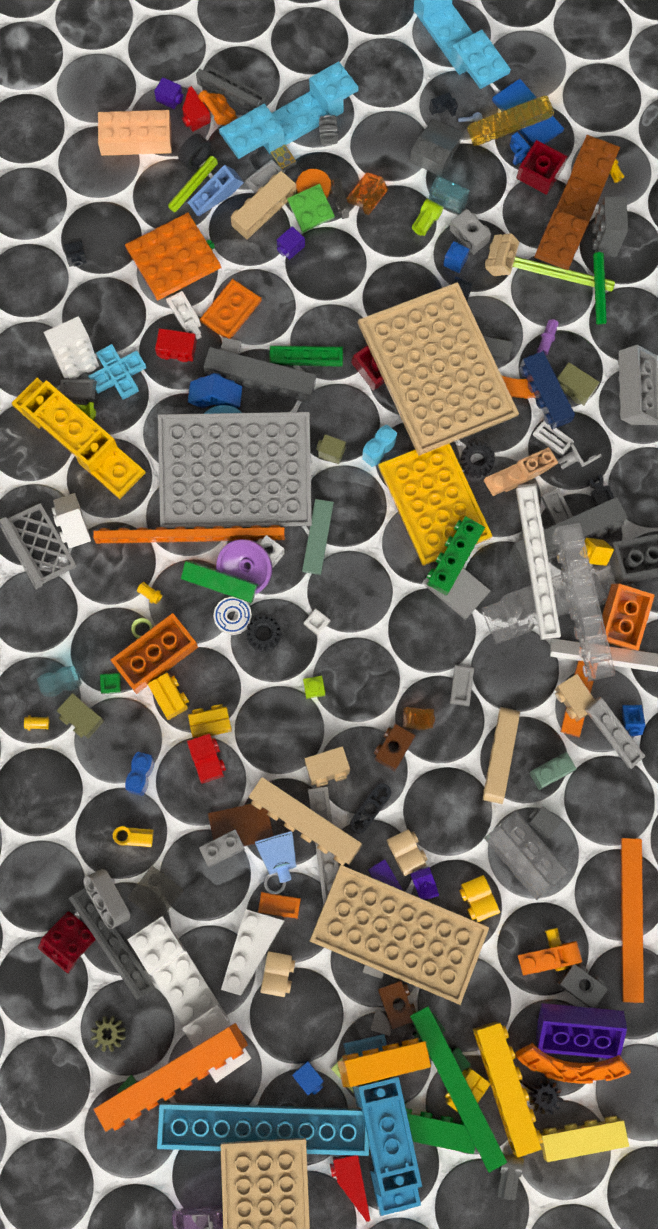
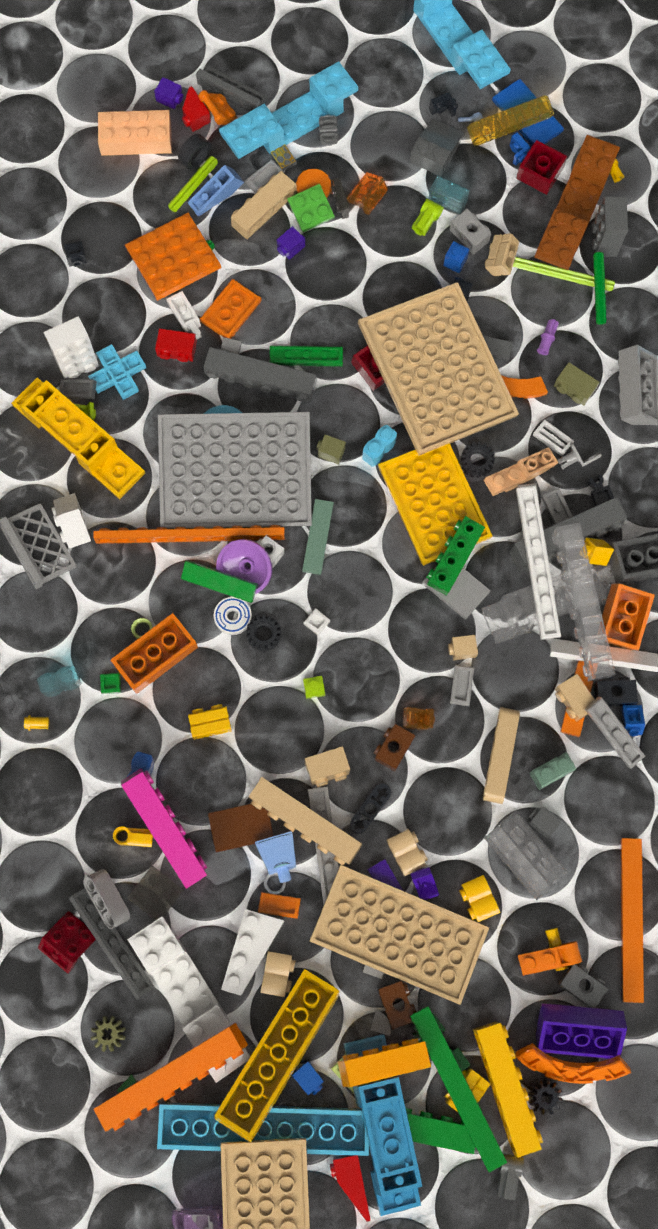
(80, 716): olive brick -> none
(148, 592): yellow pin -> none
(163, 827): none -> dark pink brick
(168, 696): yellow brick -> none
(205, 757): red brick -> none
(214, 391): blue brick -> none
(221, 848): light grey brick -> none
(277, 1055): none -> yellow brick
(463, 647): none -> tan brick
(547, 390): dark blue brick -> none
(584, 1139): light yellow brick -> none
(626, 687): none -> black brick

